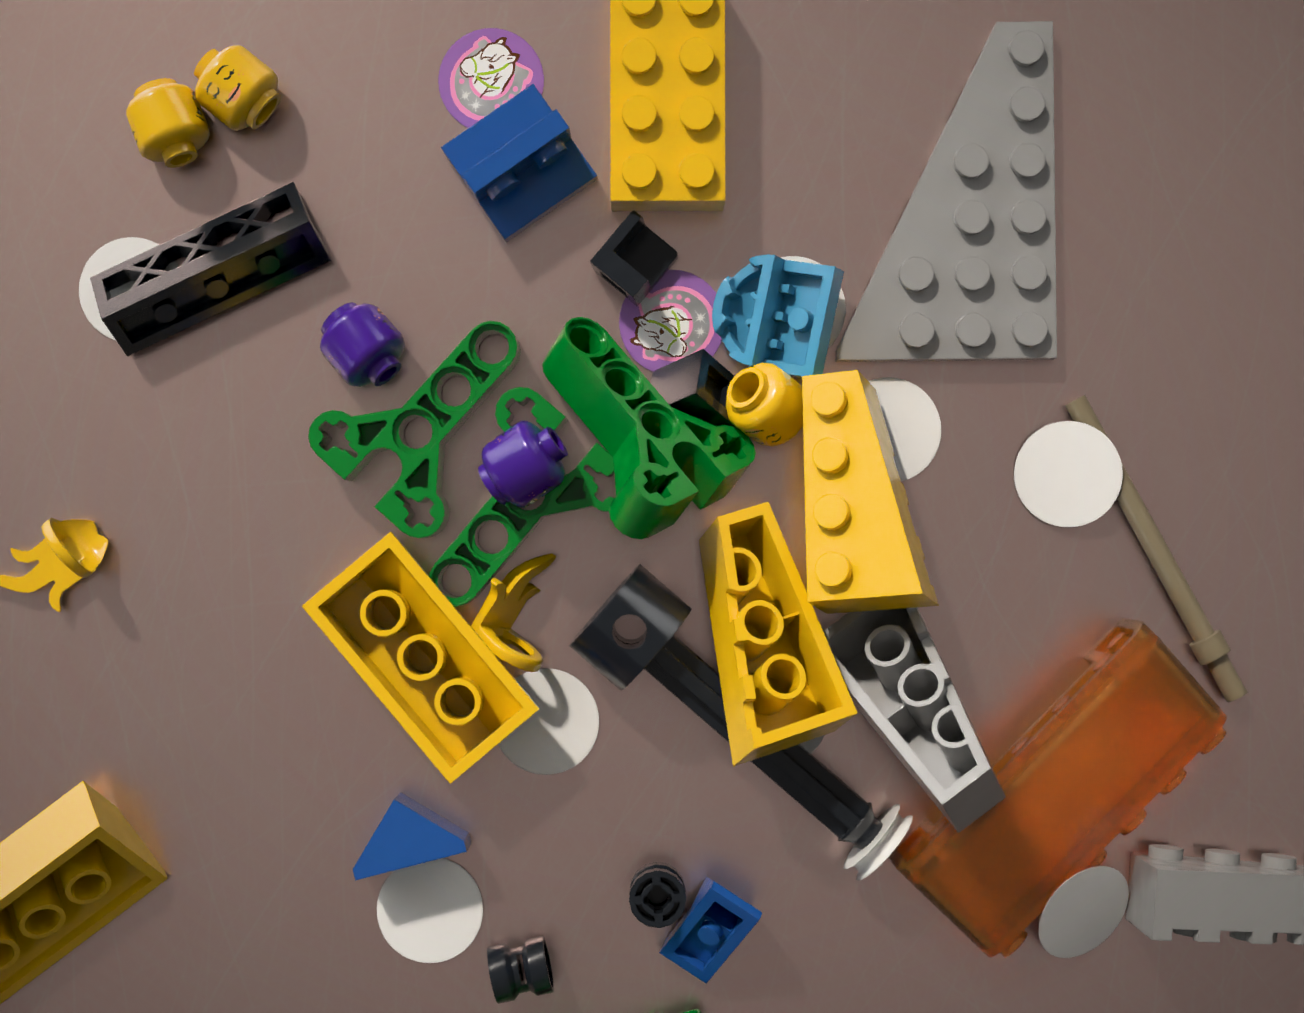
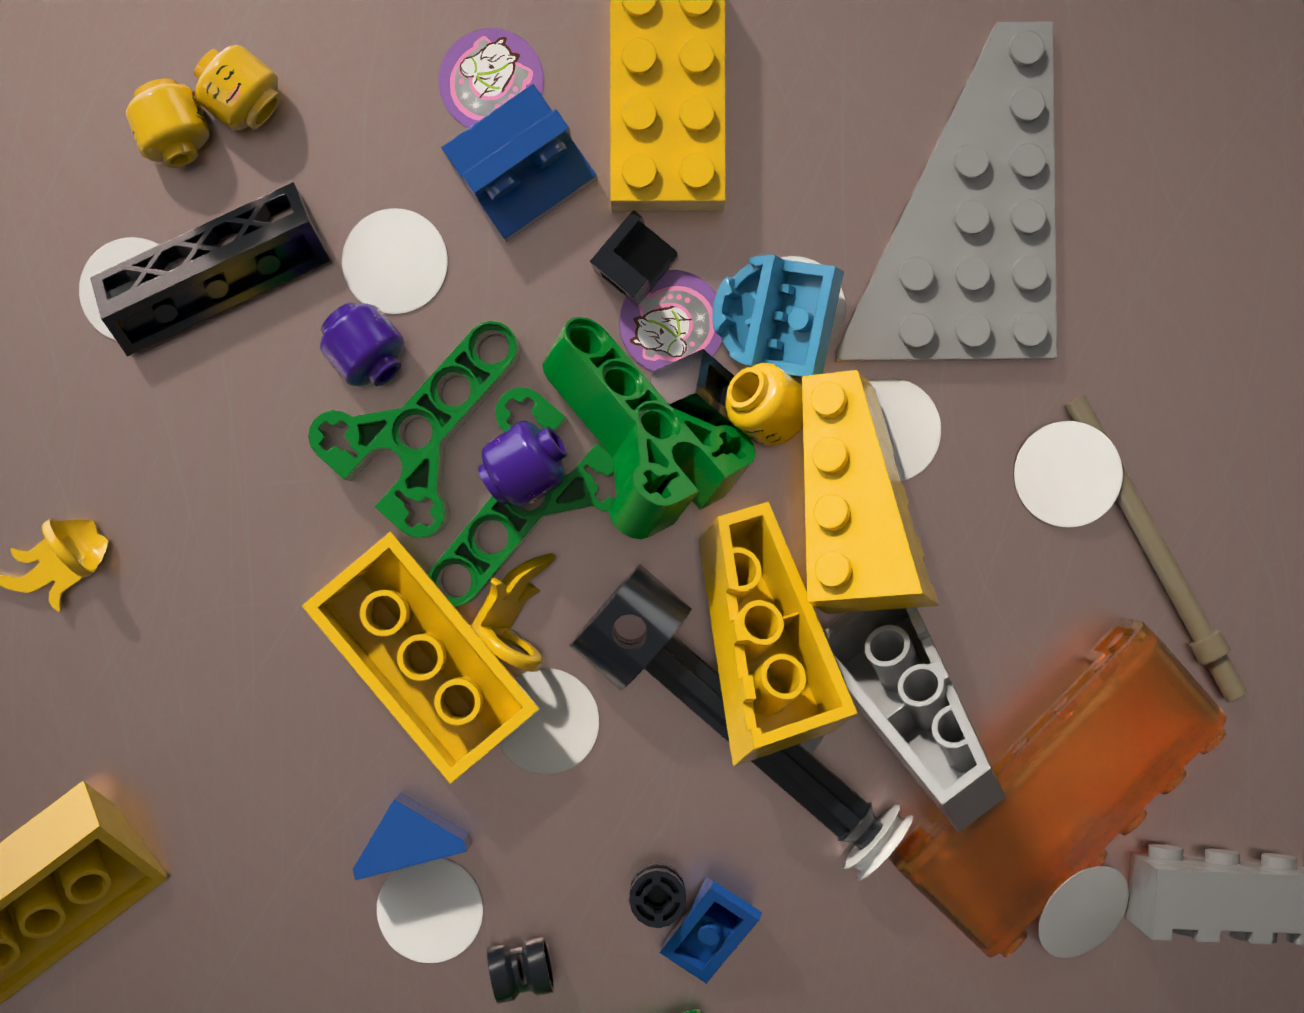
(394, 260): none -> white sticker

